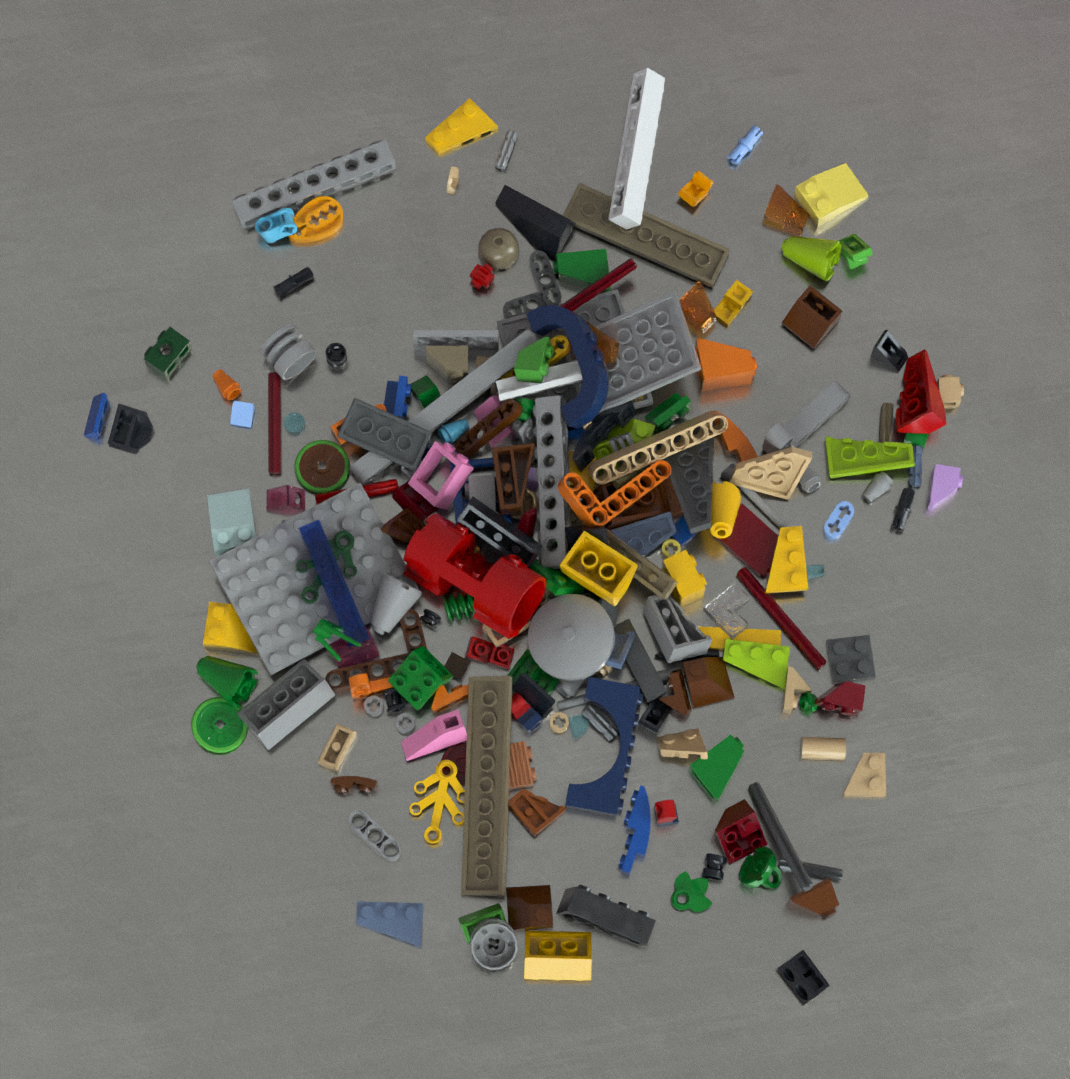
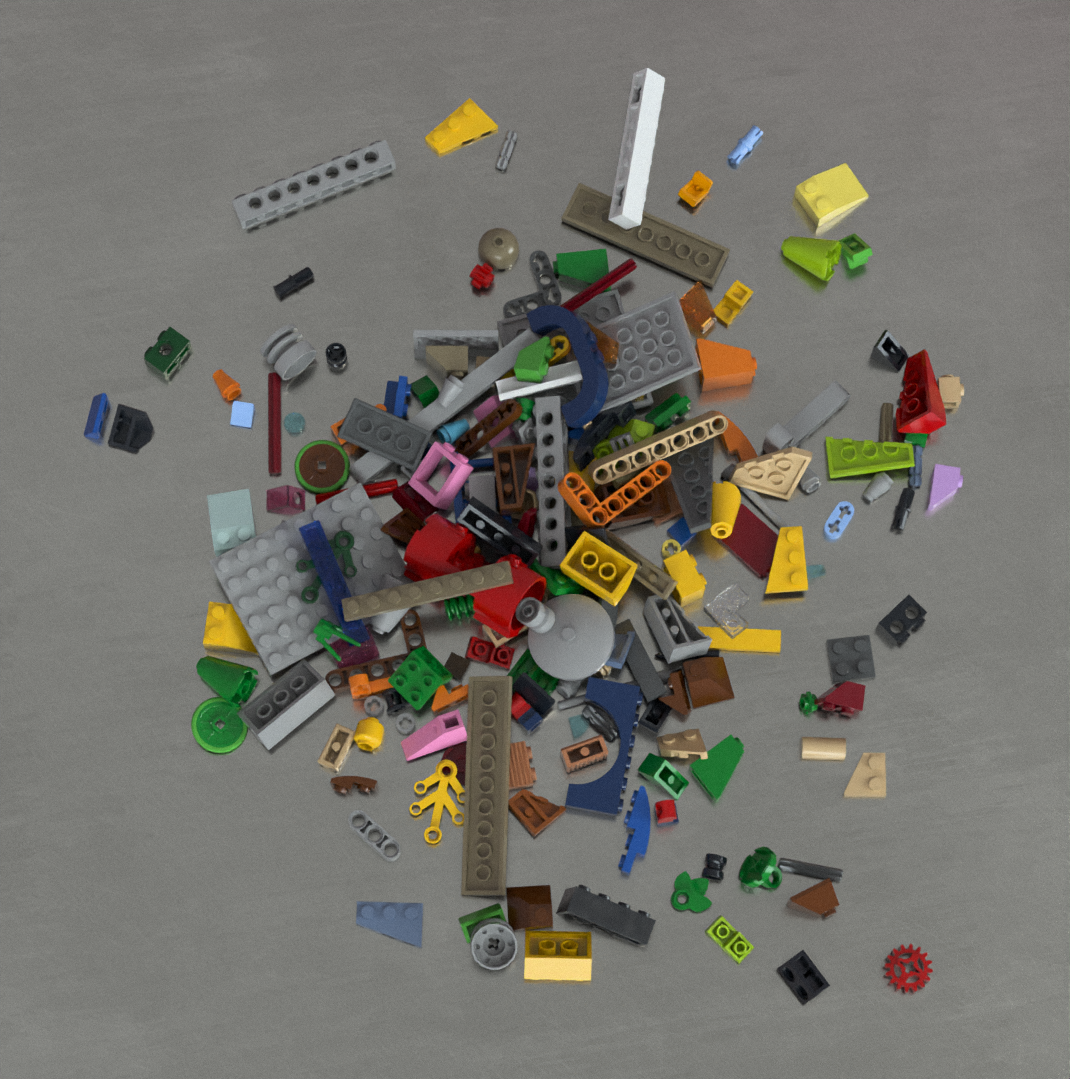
(276, 226): medium azure piece -> none
(325, 228): light orange piece -> none
(369, 734): none -> yellow head
(427, 591): none -> dark tan plate
(430, 618): black bush -> none
(450, 390): none -> light grey cone
(452, 180): tan tile -> none
(535, 615): none -> light grey wheel
(539, 224): black wedge -> none
(555, 728): tan bush -> none
(584, 753): none -> nougat brick
(647, 533): sand blue wing -> none
(663, 775): none -> green slope
(729, 939): none -> lime slope
(739, 831): dark red slope -> none
(759, 659): lime wing -> none
(781, 618): dark red axle -> none
(781, 837): dark grey axle -> none
(786, 211): clear orange slope -> none
(793, 685): tan slope -> none
(812, 317): reddish brown slope -> none
(898, 617): none -> black brick
(916, 972): none -> red gear

